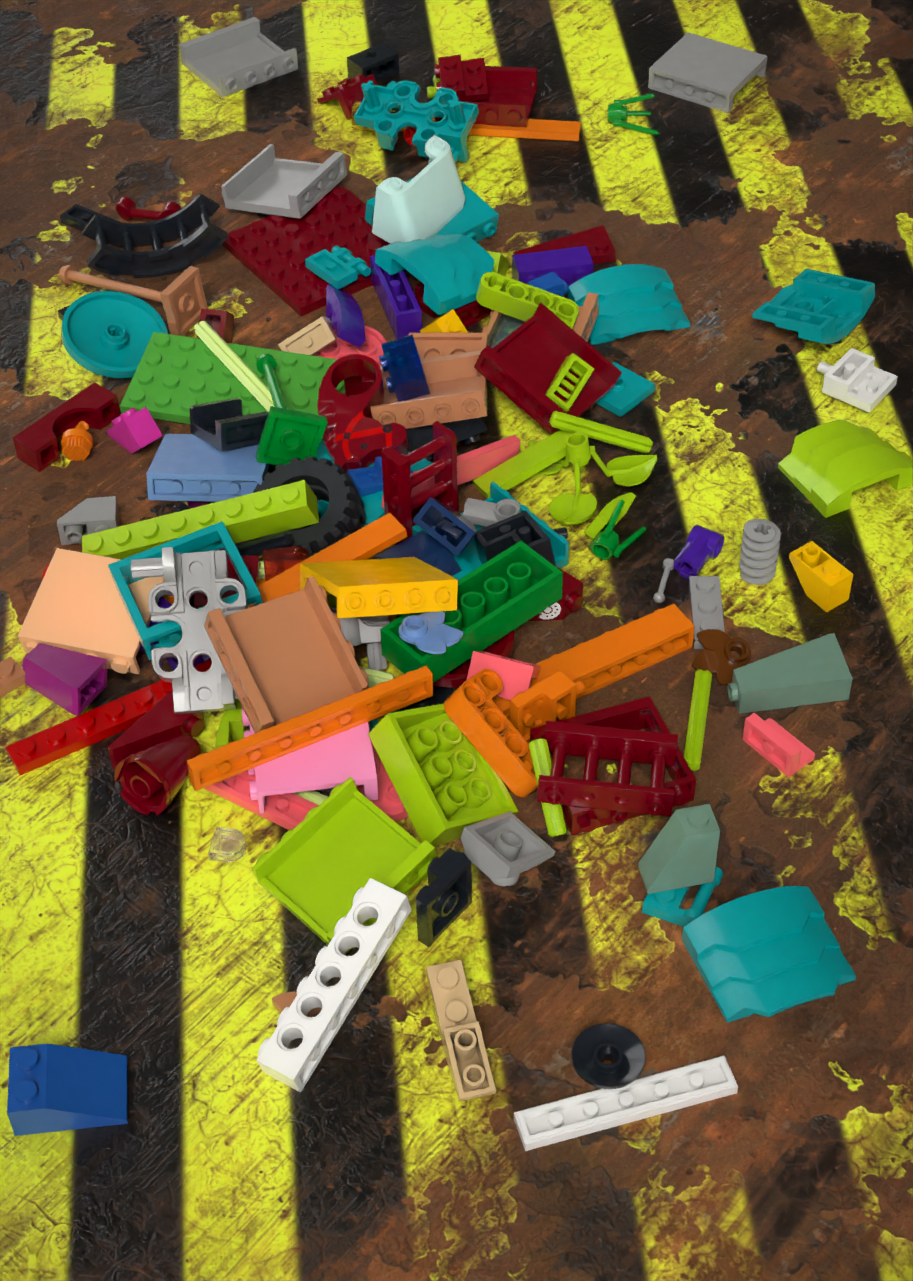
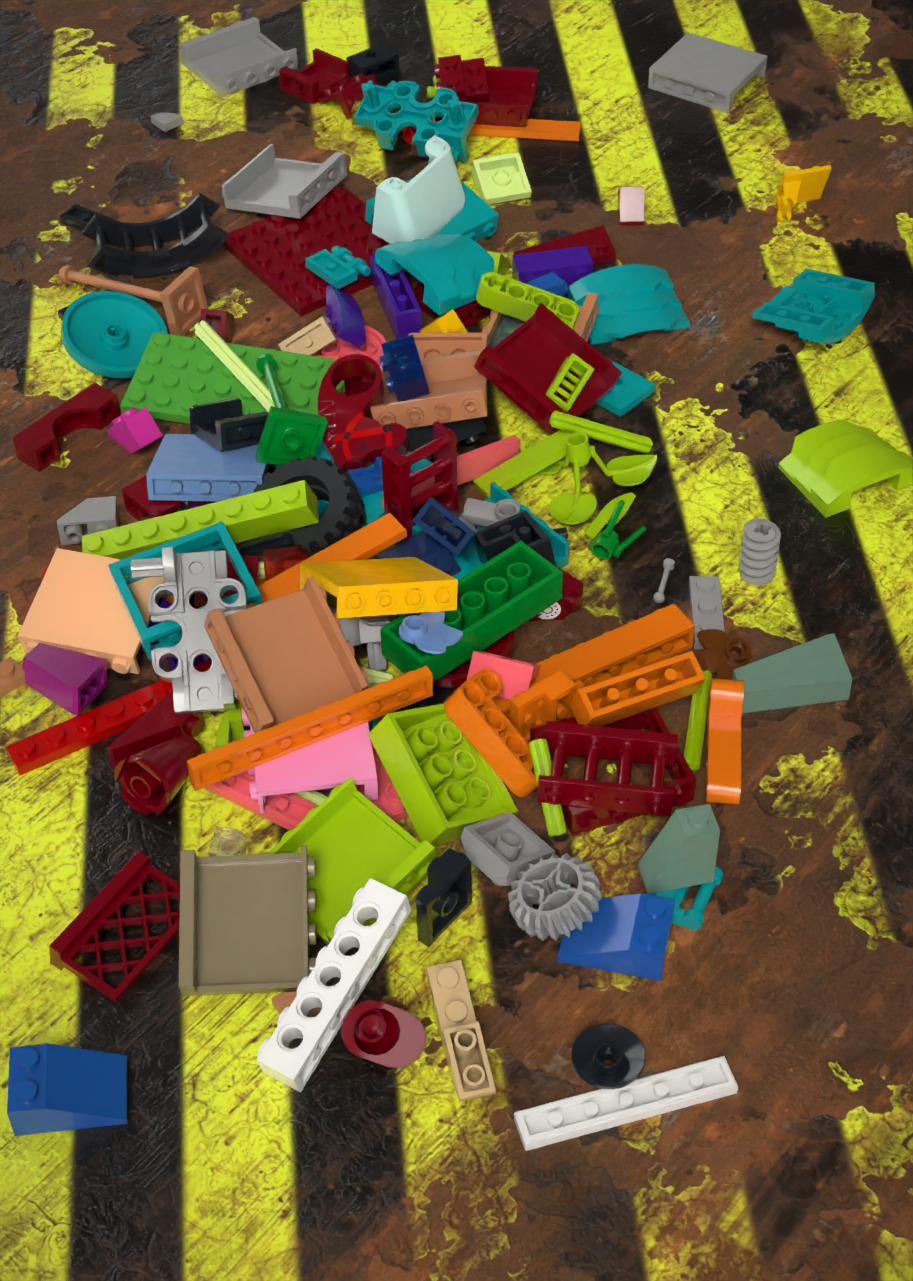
(77, 442): orange piece -> none
(100, 915): none -> dark red fence
(127, 209): dark red bar -> none
(138, 505): none -> dark red panel
(166, 121): none -> light grey tile
(245, 923): none -> dark tan panel
(314, 78): none -> dark red panel
(383, 1034): none -> dark red piece
(501, 178): none -> yellowish green plate
(560, 906): none -> light grey gear
(618, 113): green plant -> none
(625, 937): none -> blue slope
(631, 206): none -> slope
(637, 690): none -> orange brick
(700, 547): dark purple piece -> none
(724, 741): none -> orange beam
(766, 952): teal slope -> none
(776, 744): coral panel -> none
(799, 187): none -> yellow plate
(821, 576): yellow slope -> none
(857, 380): white plate -> none

